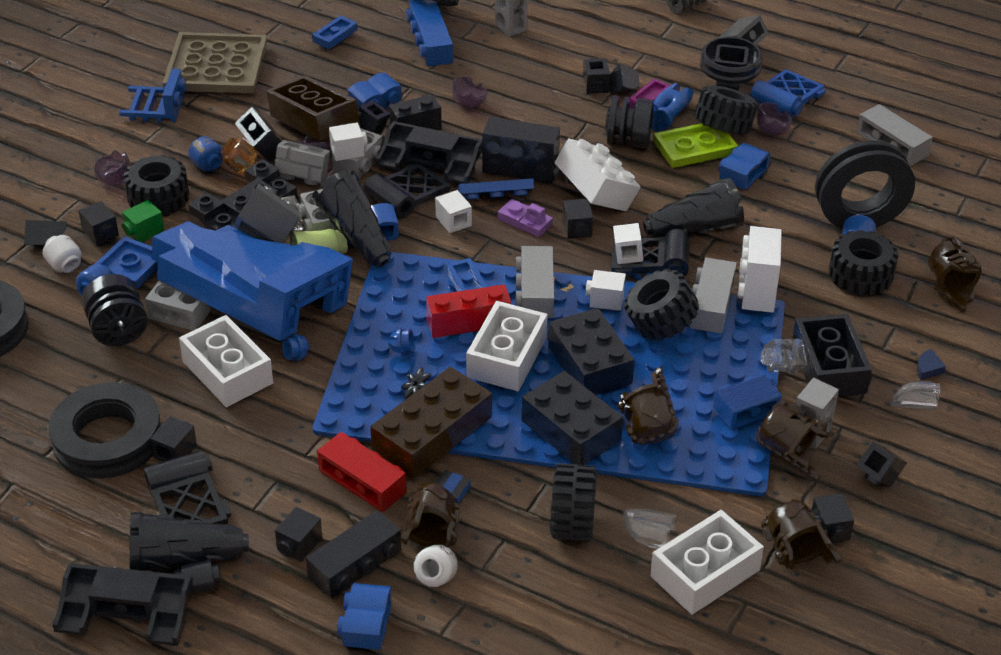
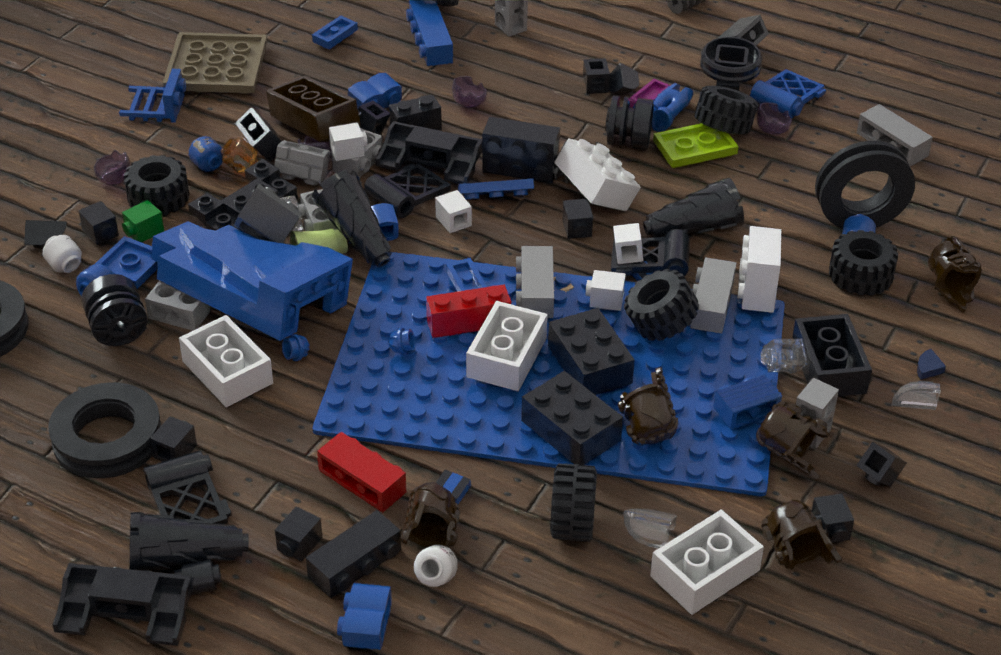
(415, 382): black plant -> none
(431, 421): dark brown brick -> none
(527, 218): medium lavender hinge -> none
(744, 165): blue brick -> none

